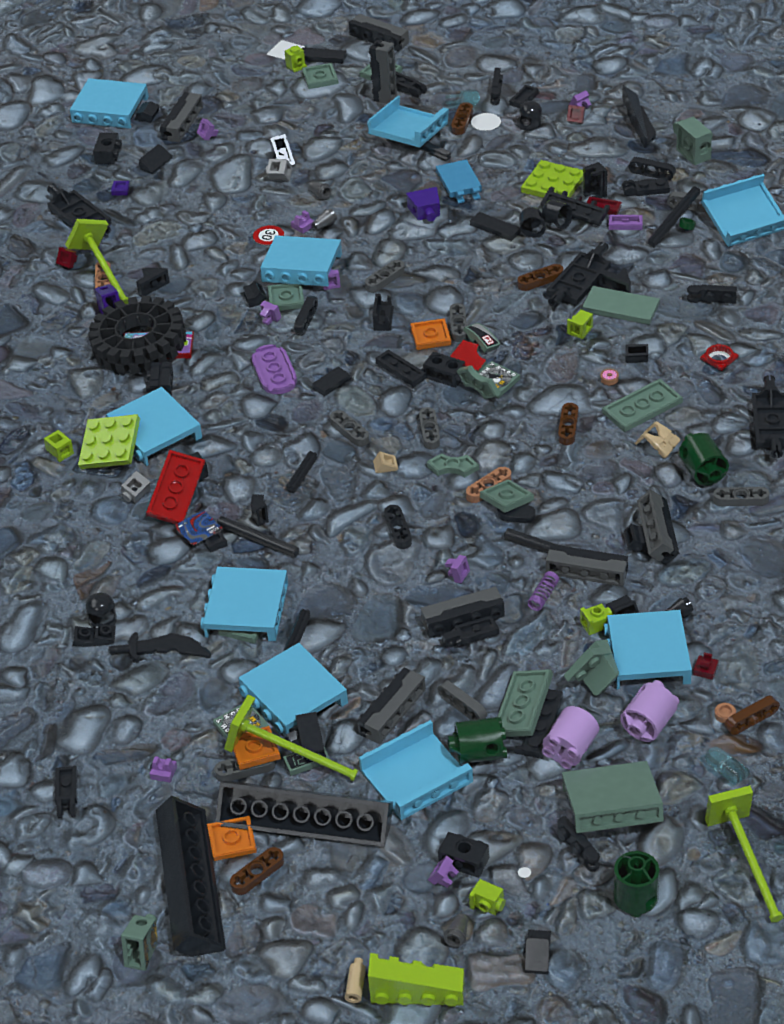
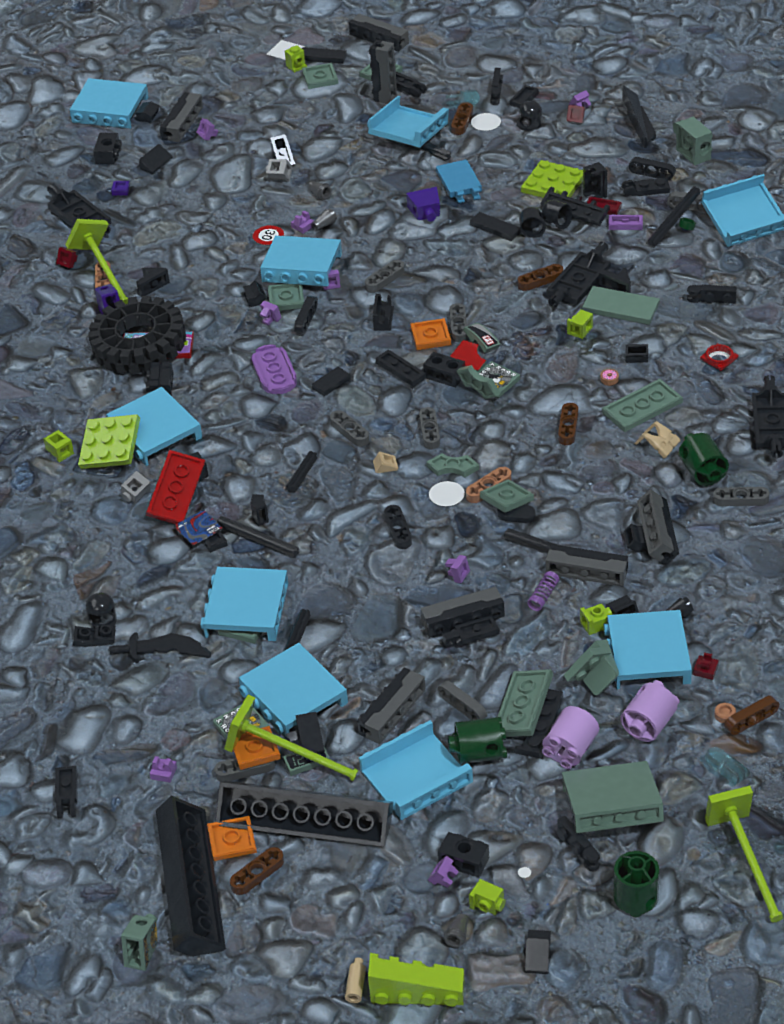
(446, 493): none -> white sticker

